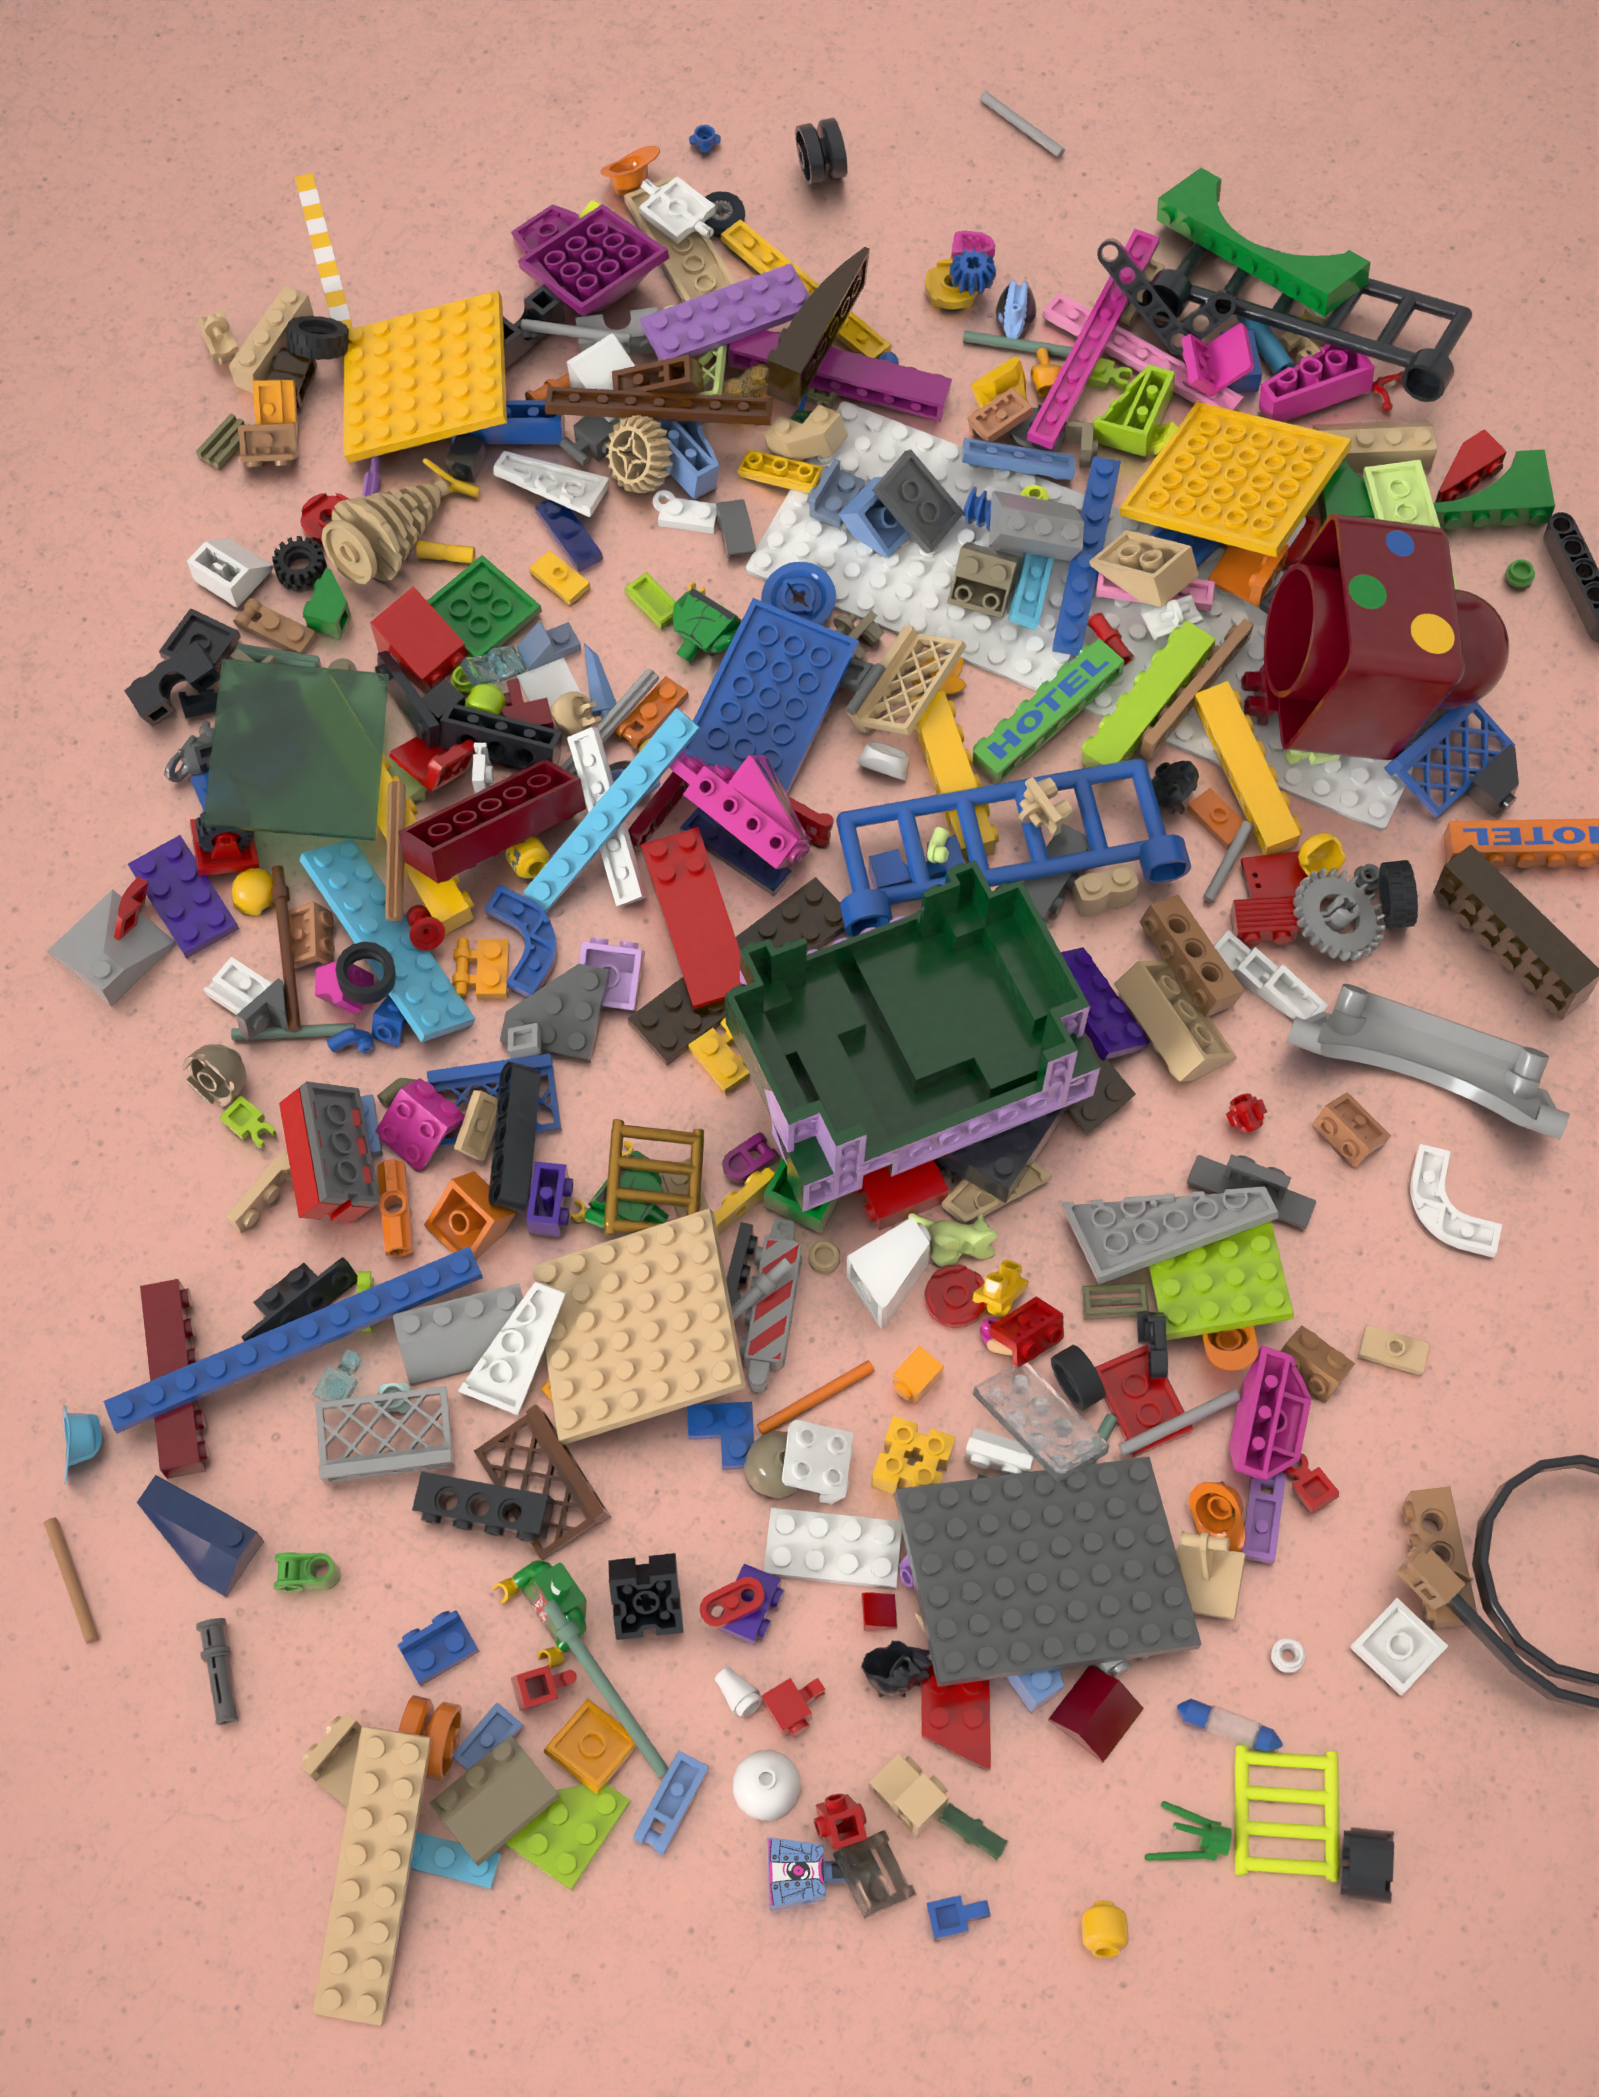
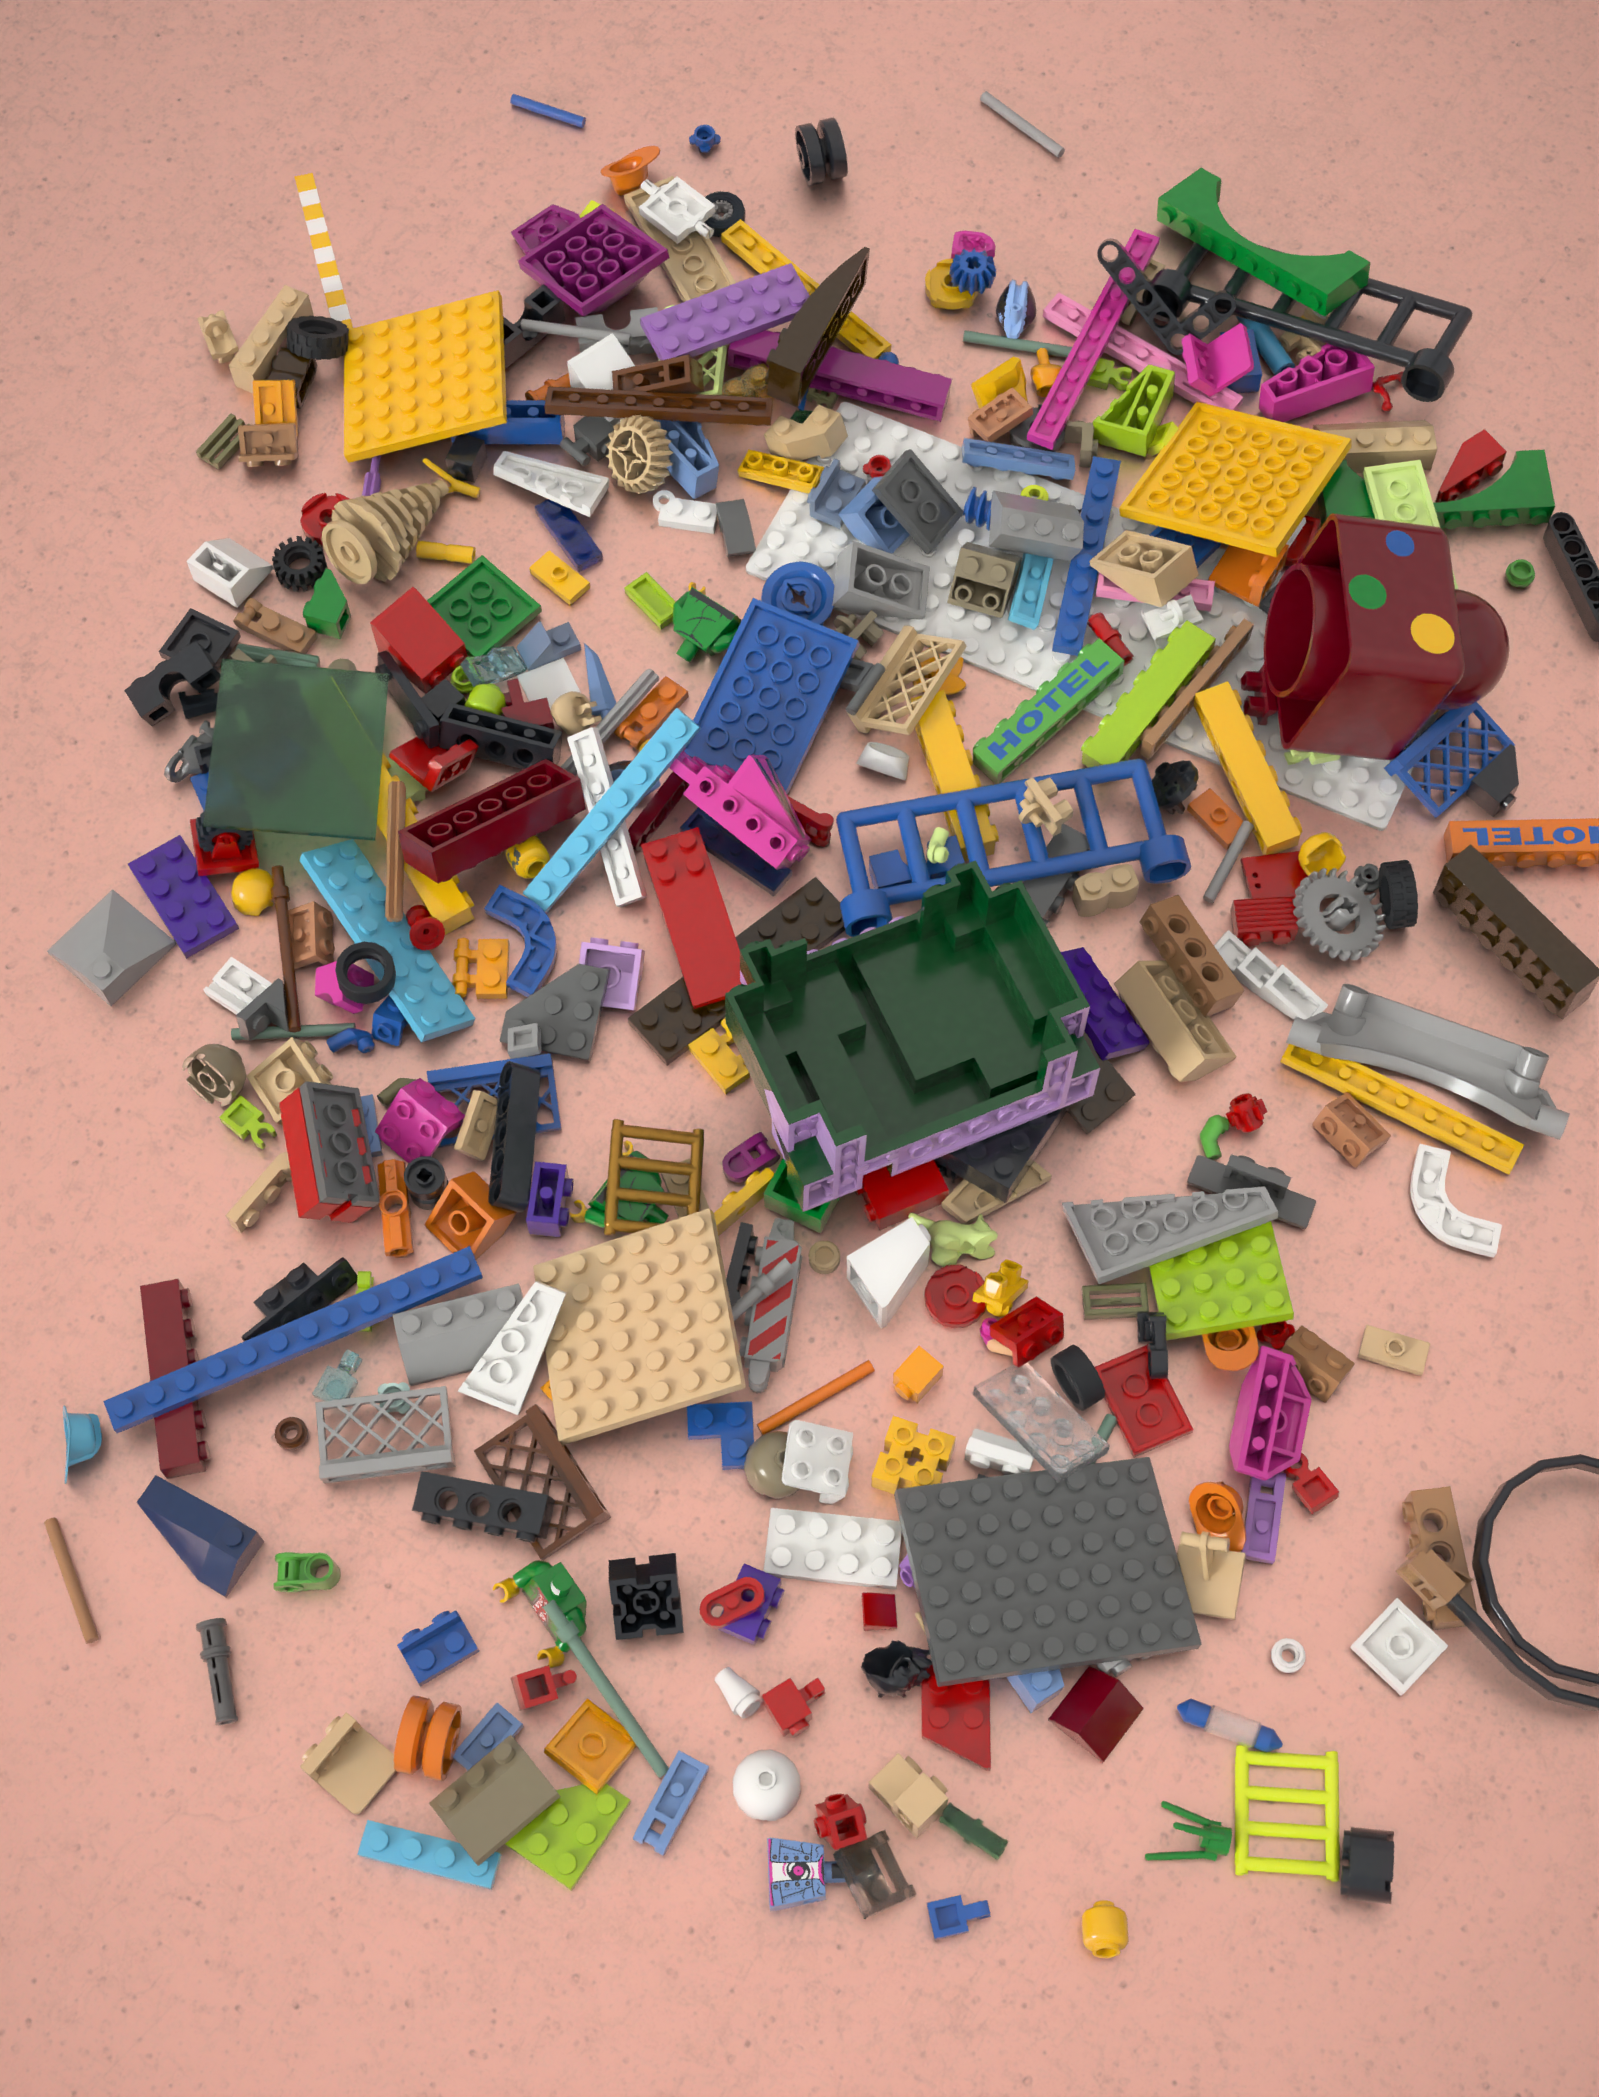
(130, 906): red slope -> none
(285, 1072): none -> tan plate
(285, 1426): none -> reddish brown plate
(372, 1875): tan plate -> none
(425, 1181): none -> black wheel
(482, 770): white plate -> none
(548, 110): none -> bar
(877, 462): none -> red plate
(880, 583): none -> light grey slope
(1179, 1422): light grey bar -> none
(1211, 1131): none -> bright green arm
(1277, 1341): none -> red plate
(1408, 1107): none -> yellow plate

